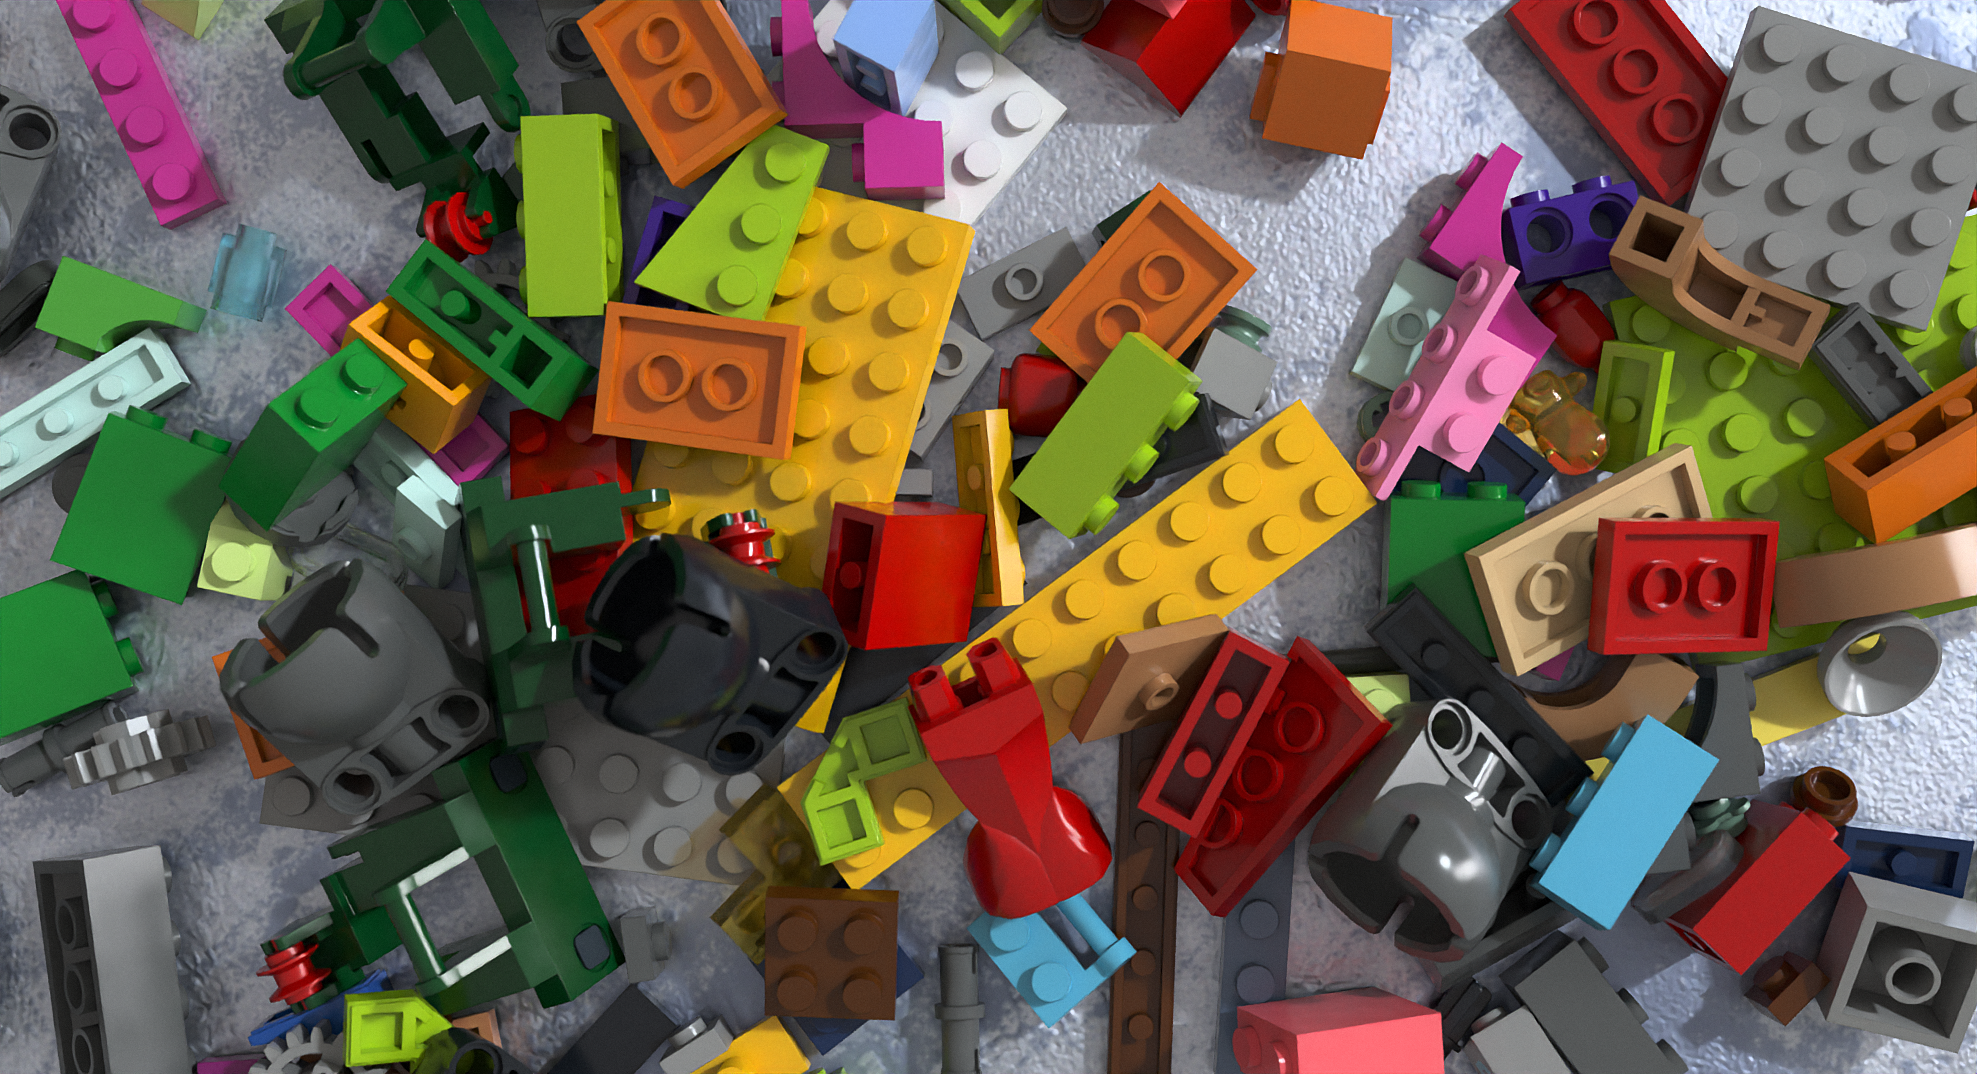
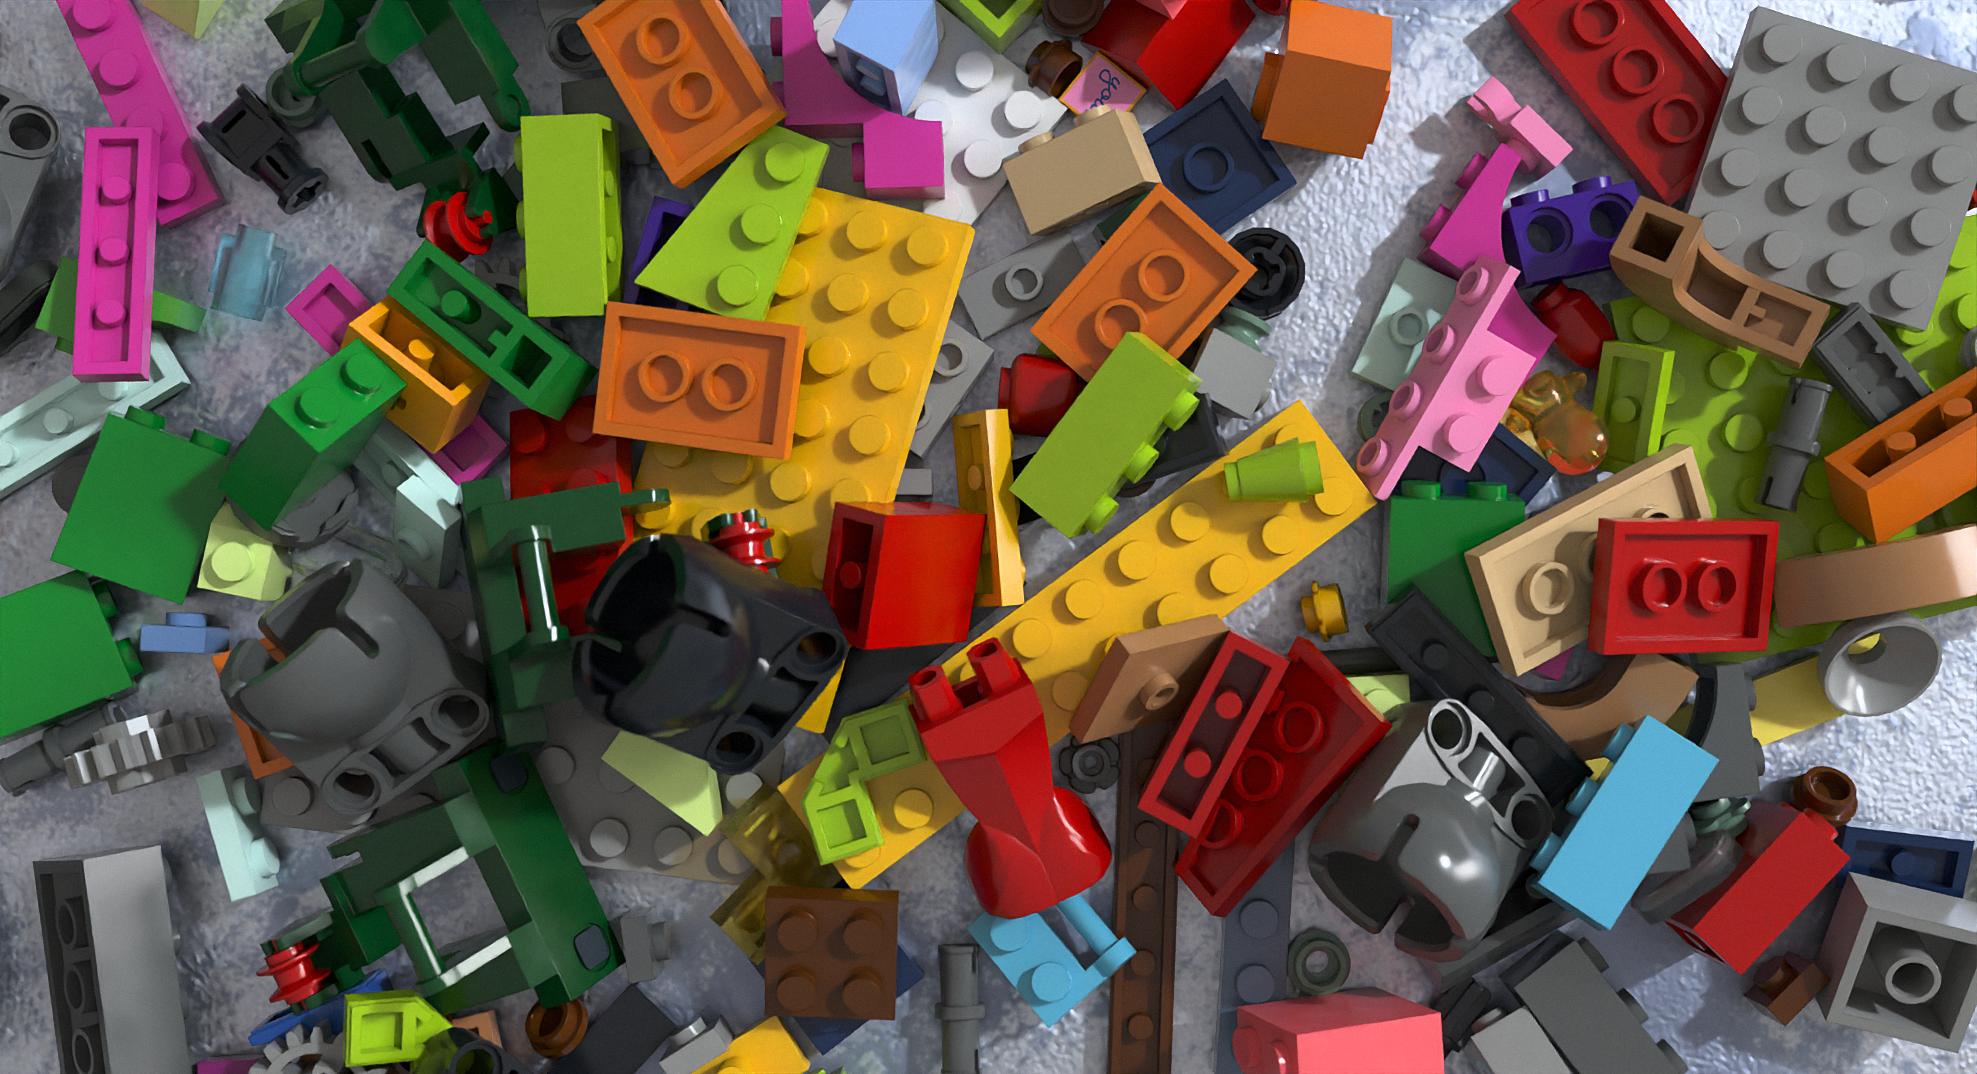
(116, 255): none -> dark pink plate
(184, 634): none -> medium blue plate
(232, 813): none -> light aqua plate
(259, 146): none -> black connector
(282, 104): none -> sand green plate
(556, 1029): none -> reddish brown plate
(671, 777): none -> yellowish green slope
(1053, 67): none -> reddish brown plate
(1081, 171): none -> tan brick
(1085, 779): none -> dark grey plate
(1102, 84): none -> bright pink tile
(1217, 159): none -> dark blue plate
(1276, 474): none -> lime cone
(1278, 273): none -> black wheel
(1325, 611): none -> yellow plate
(1335, 972): none -> sand green plate
(1519, 129): none -> bright pink plate
(1793, 444): none -> dark grey pin

